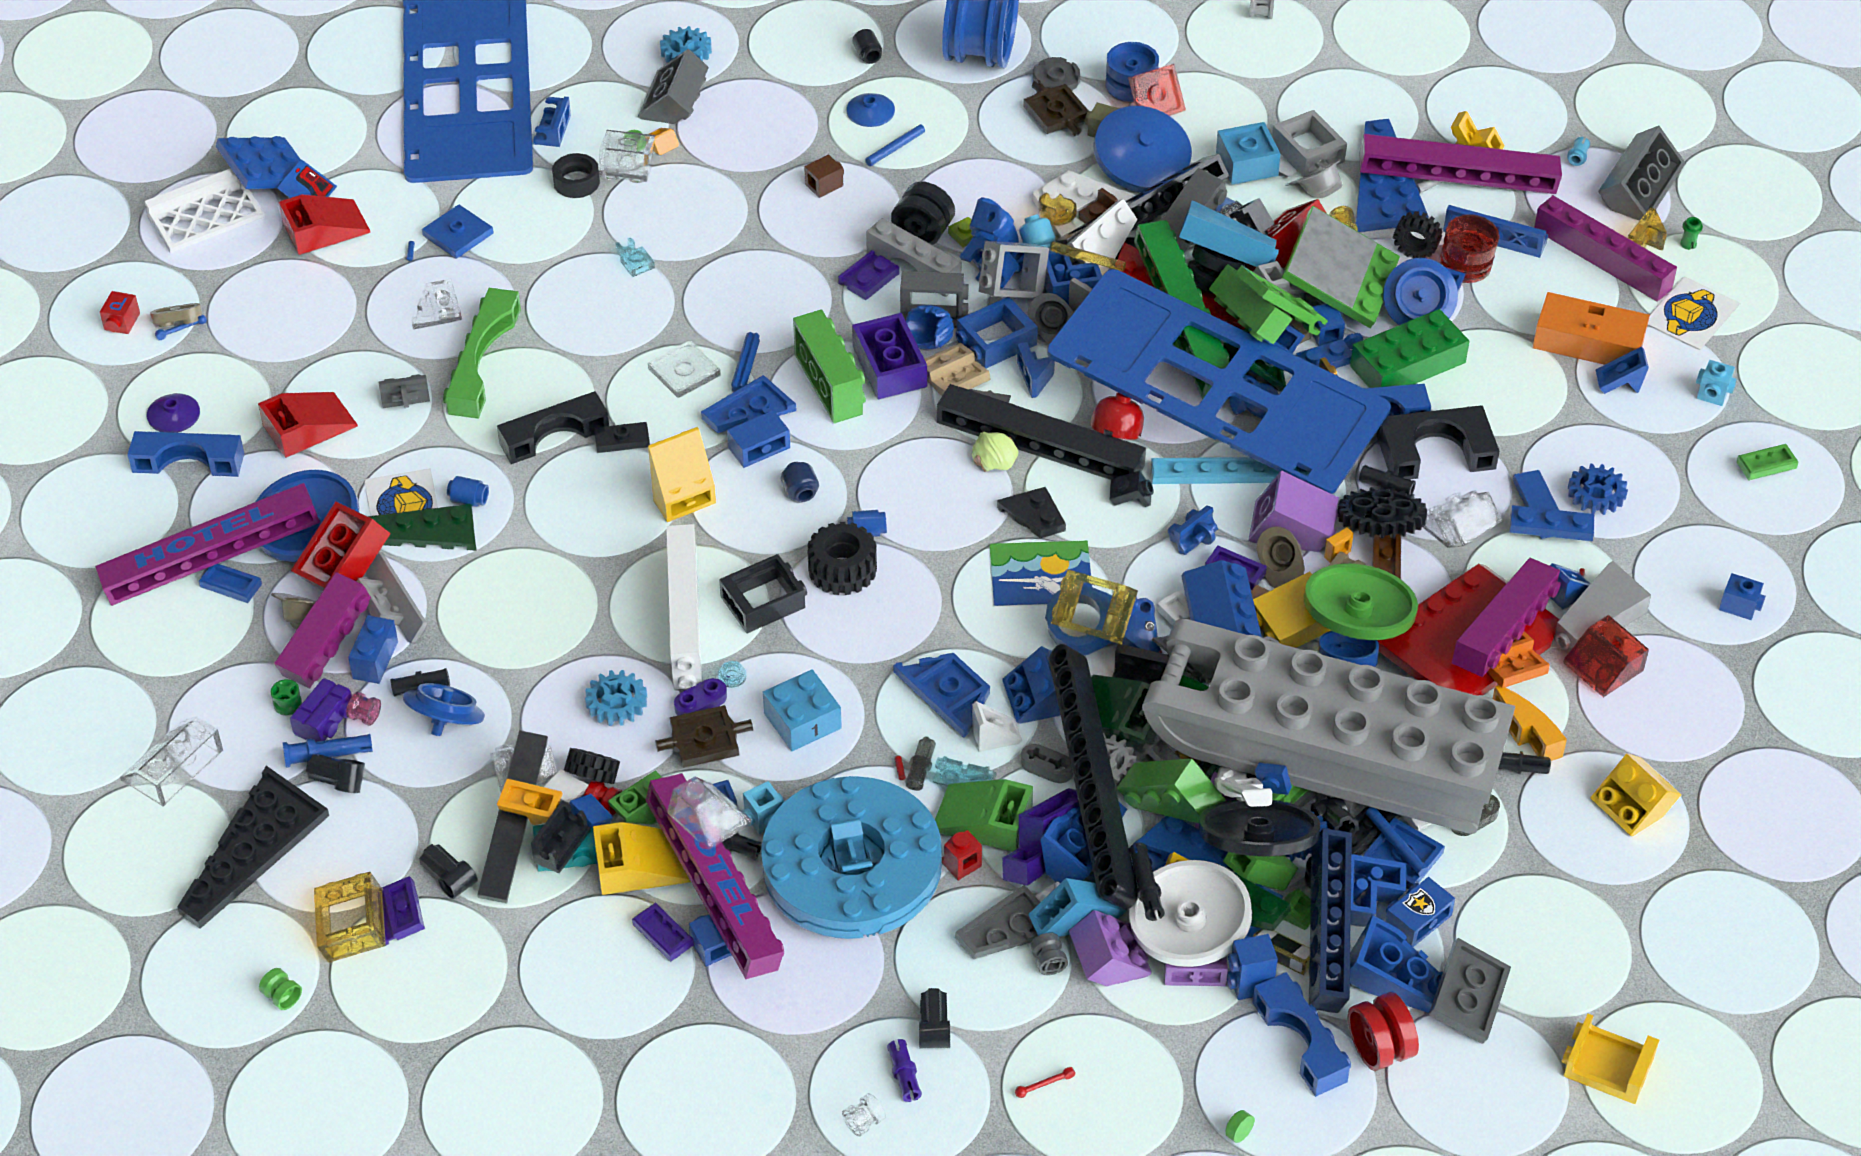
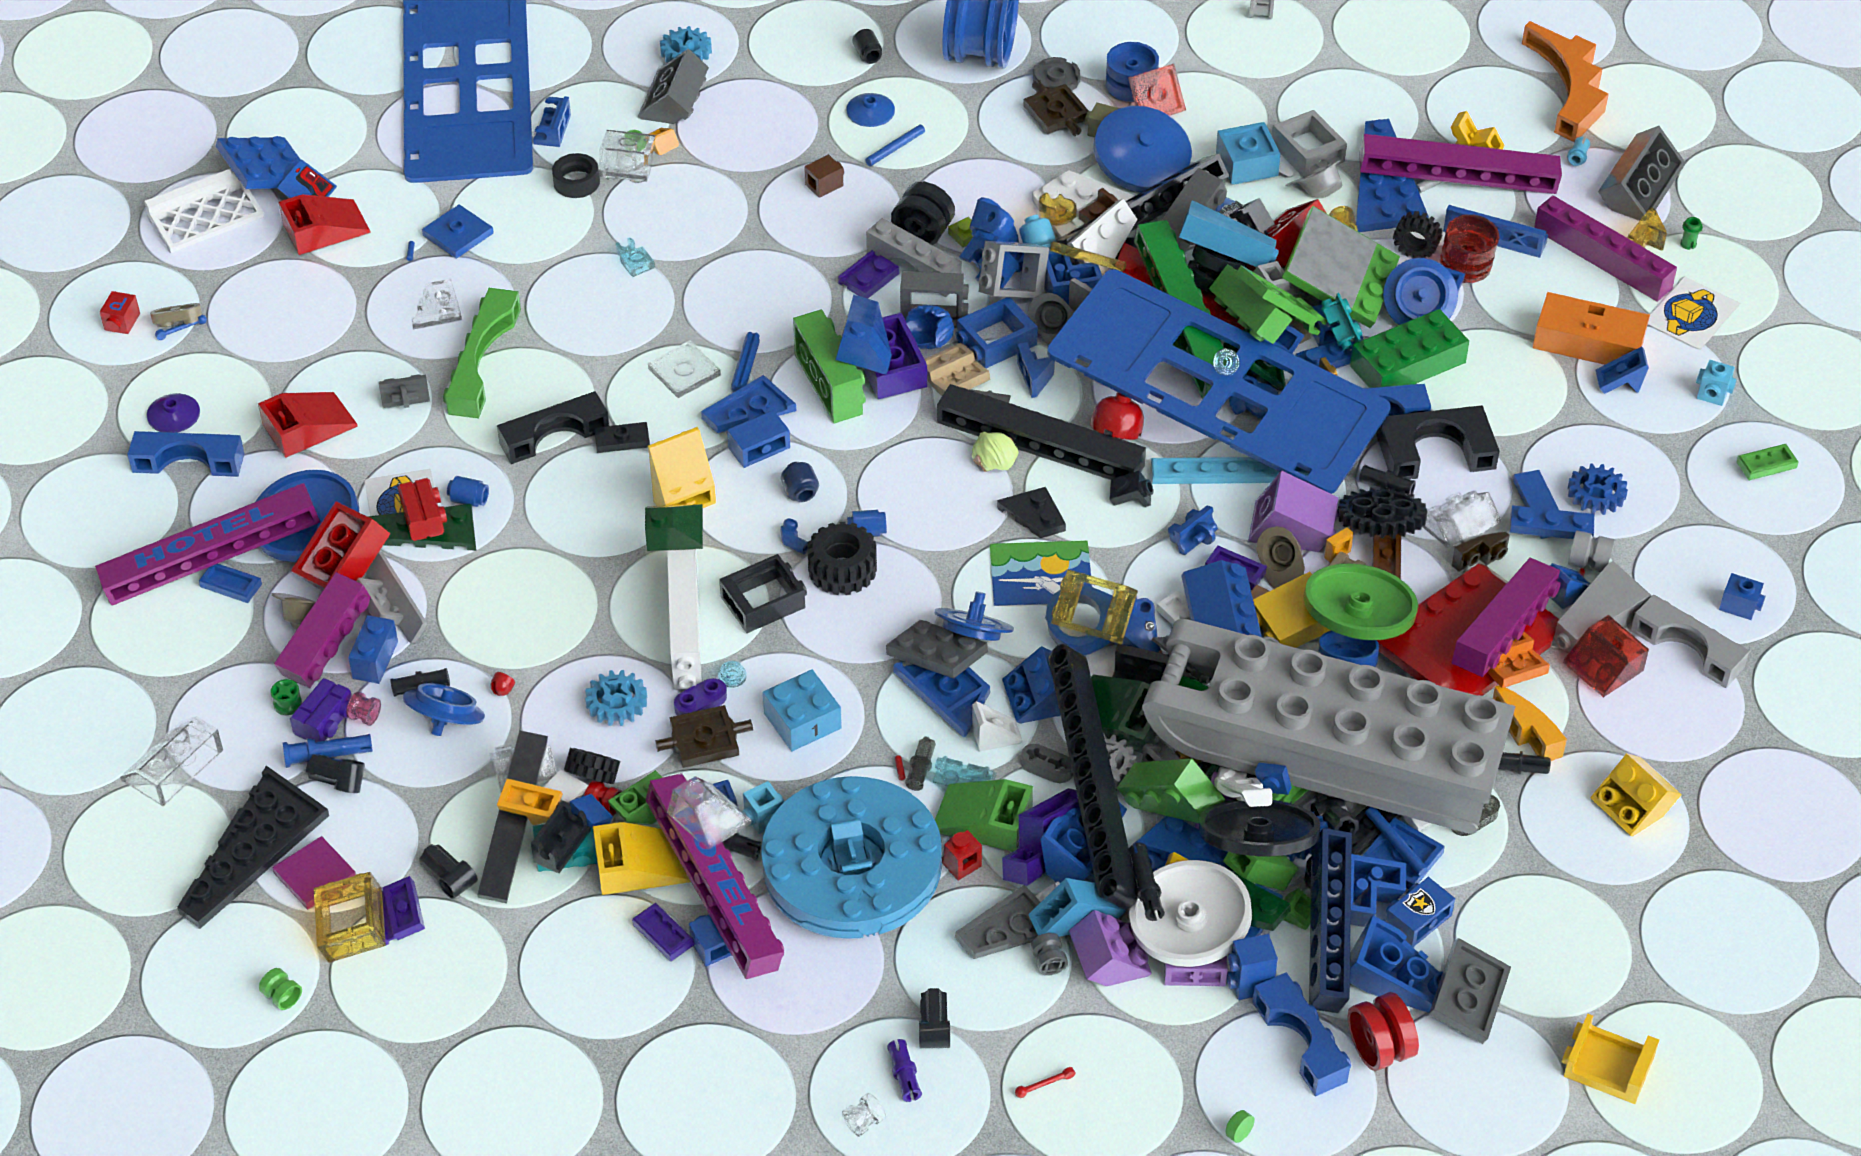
(310, 868): none -> magenta tile
(421, 509): none -> red brick
(502, 684): none -> red hinge
(674, 527): none -> dark green slope
(790, 537): none -> blue arm
(865, 337): none -> blue wedge
(936, 648): none -> dark grey plate
(973, 622): none -> blue piece
(1232, 362): none -> clear light blue plate
(1288, 951): slope -> none
(1339, 312): none -> teal hinge
(1483, 548): none -> dark brown slope
(1581, 78): none -> orange arch
(1590, 551): none -> light grey wheel
(1662, 622): none -> light grey arch

